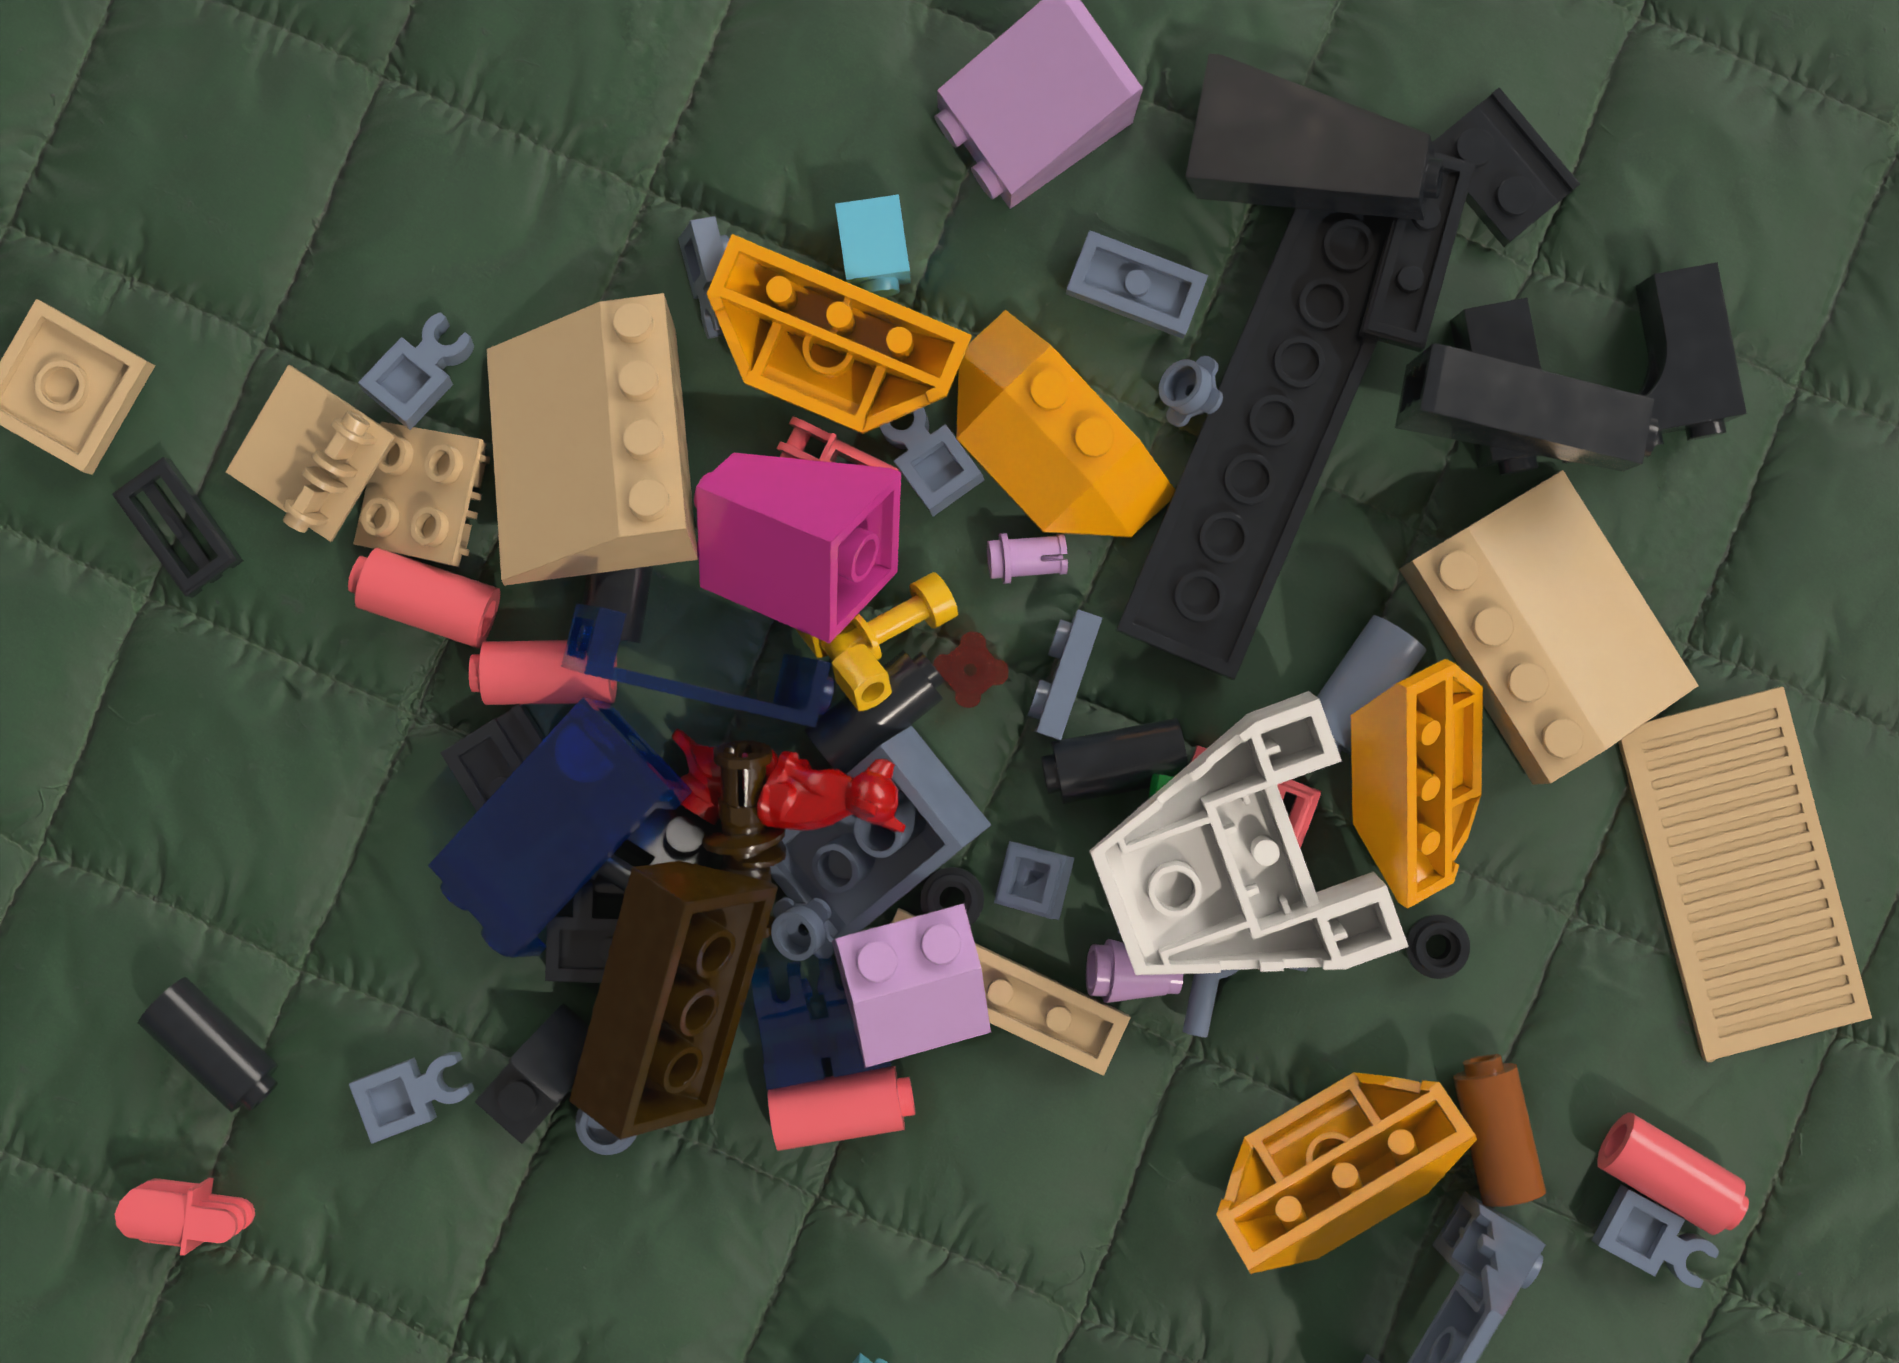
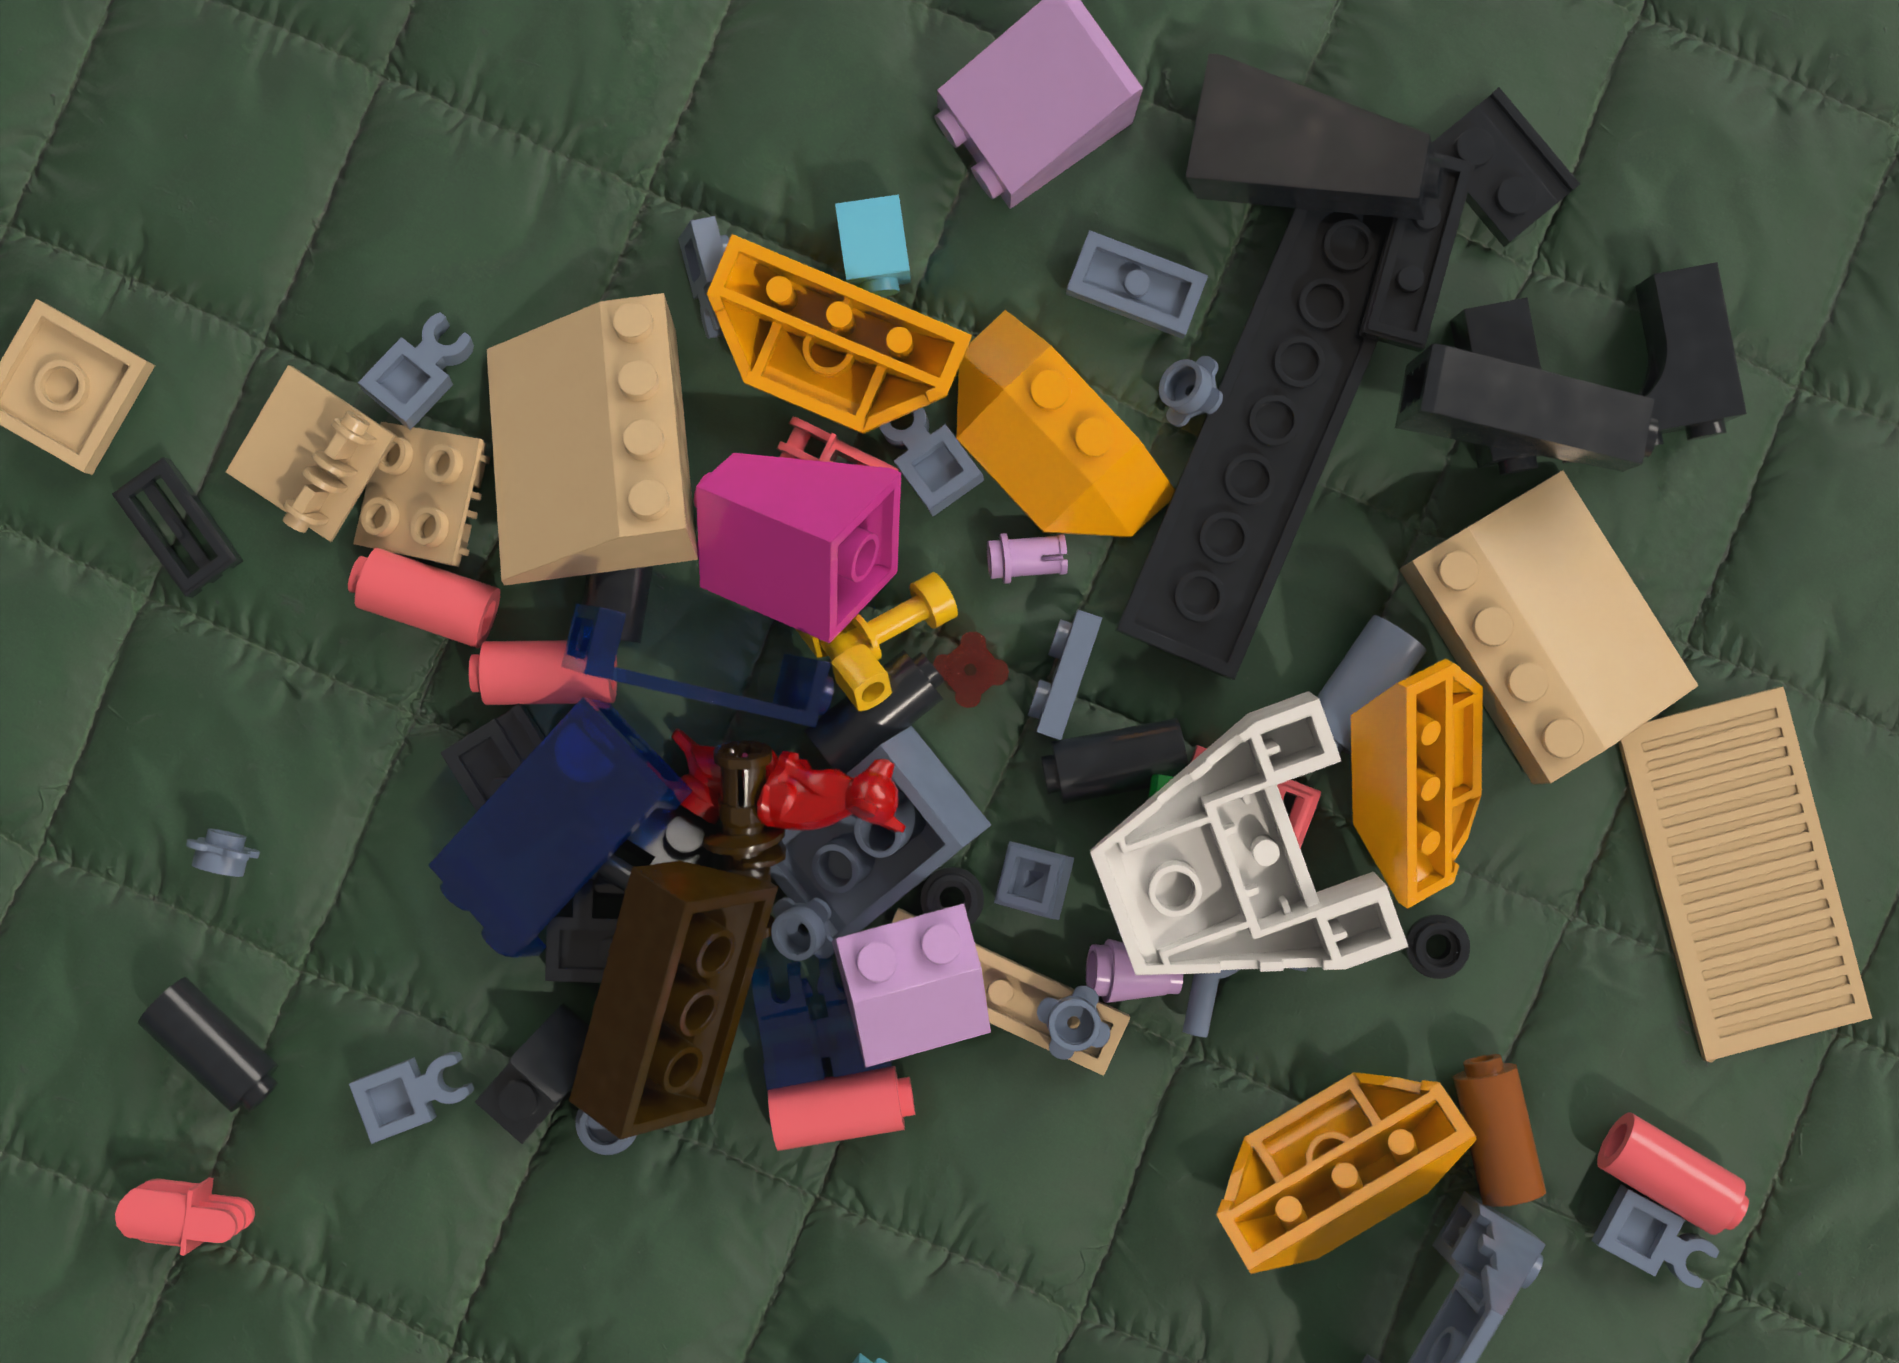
(221, 852): none -> sand blue plate
(1090, 1030): none -> sand blue plate

